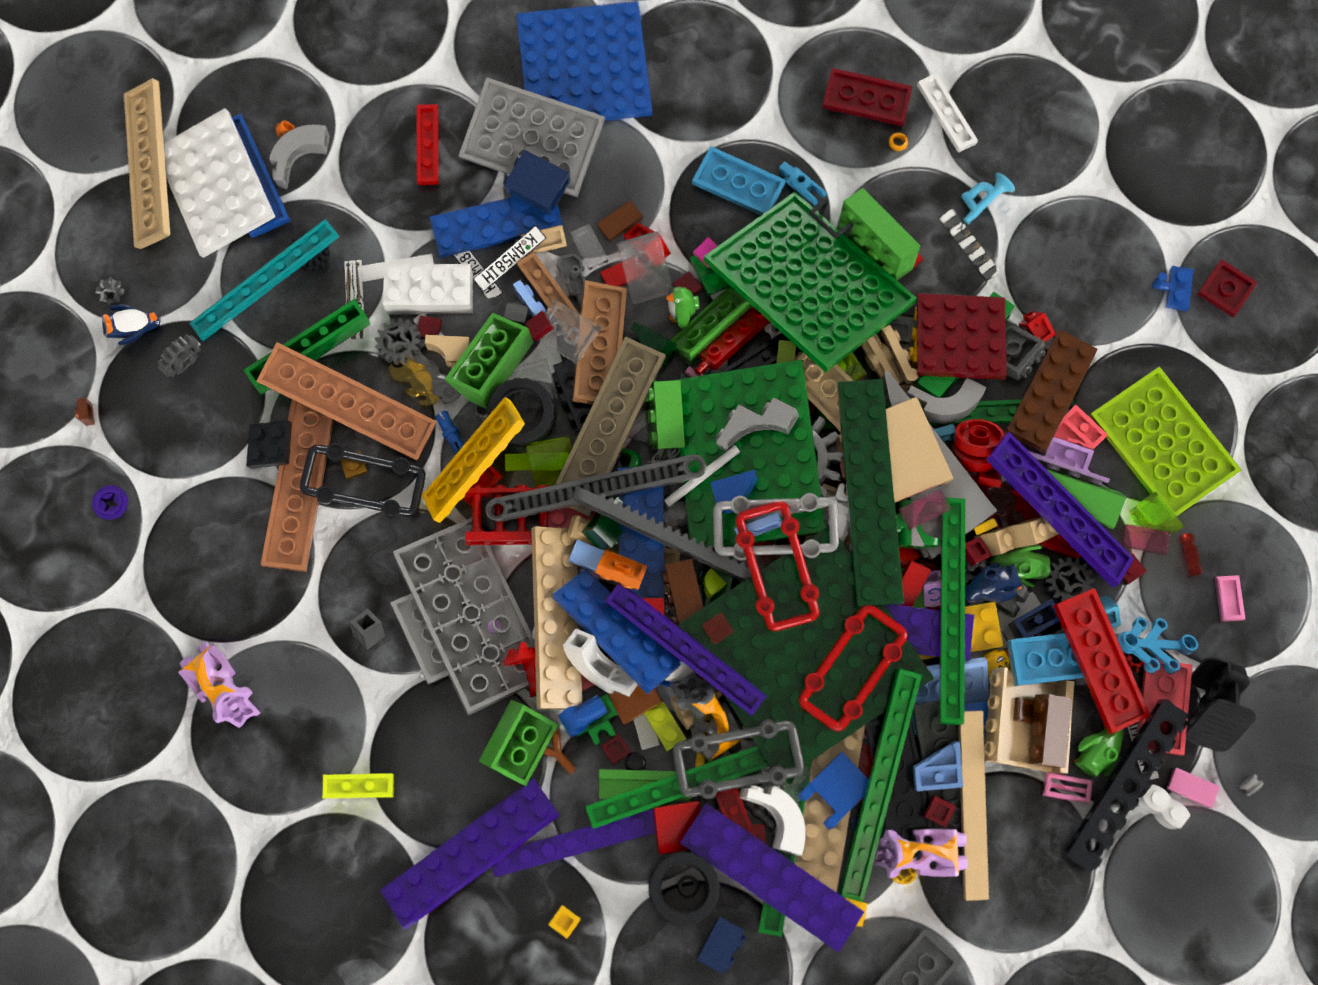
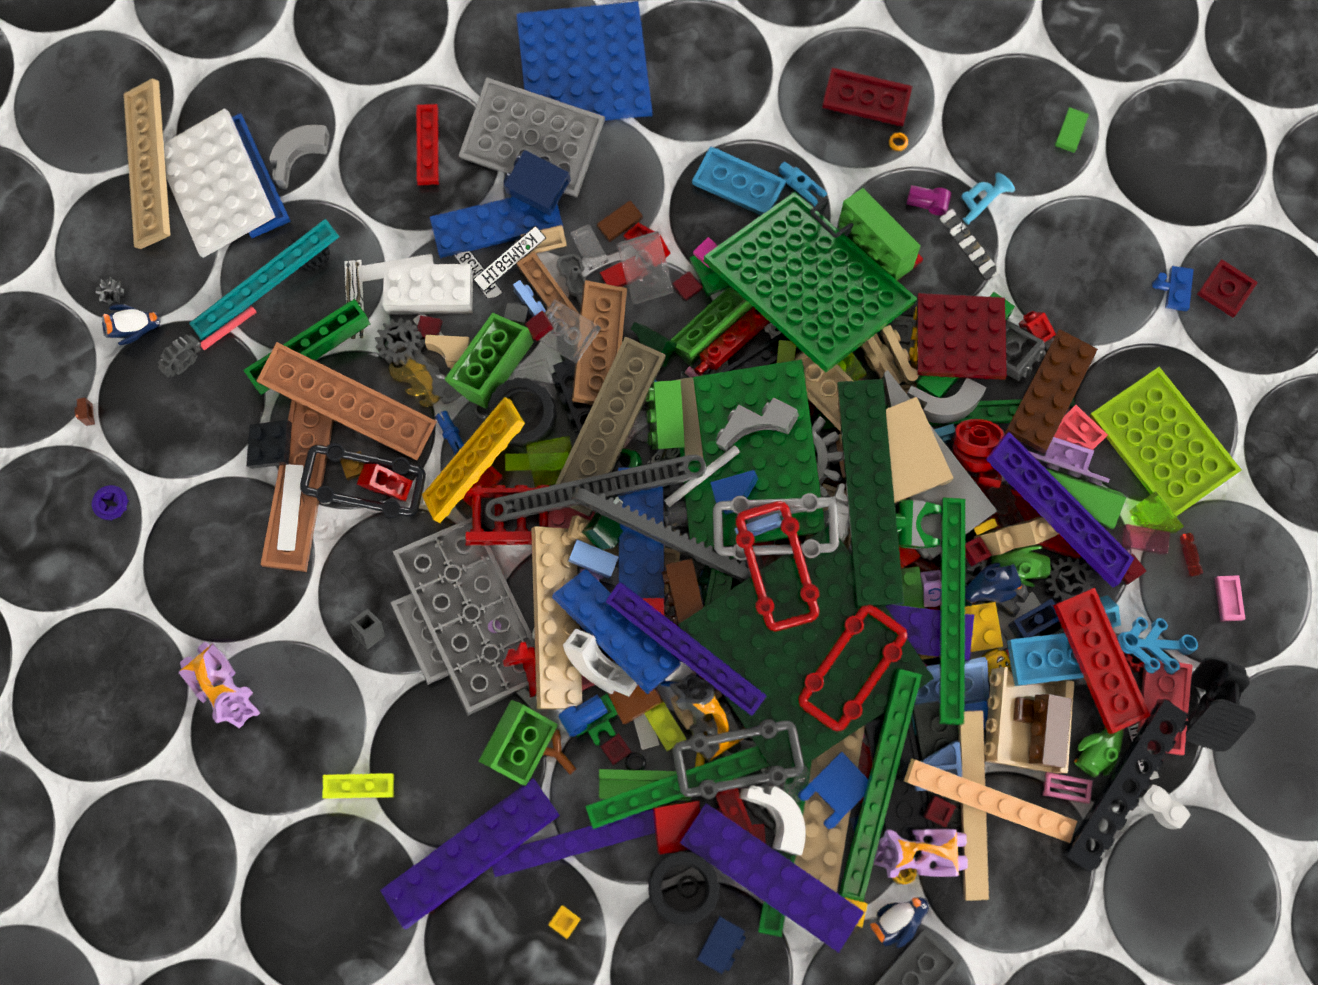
(227, 327): none -> coral bar
(283, 127): orange plate -> none
(290, 508): none -> white sticker
(384, 481): none -> red arch
(621, 569): orange plate -> none
(682, 306): bright green animal -> none
(690, 418): none -> dark tan sticker
(713, 583): lime tile -> none
(717, 628): clear red plate -> none
(900, 921): none -> animal
(913, 580): red tile -> none
(924, 509): clear pink tile -> none
(934, 200): none -> magenta piece
(947, 112): white plate -> none
(990, 800): none -> light nougat plate
(1071, 130): none -> bright green tile
(1192, 787): bright pink tile -> none
(1251, 785): light grey bush -> none

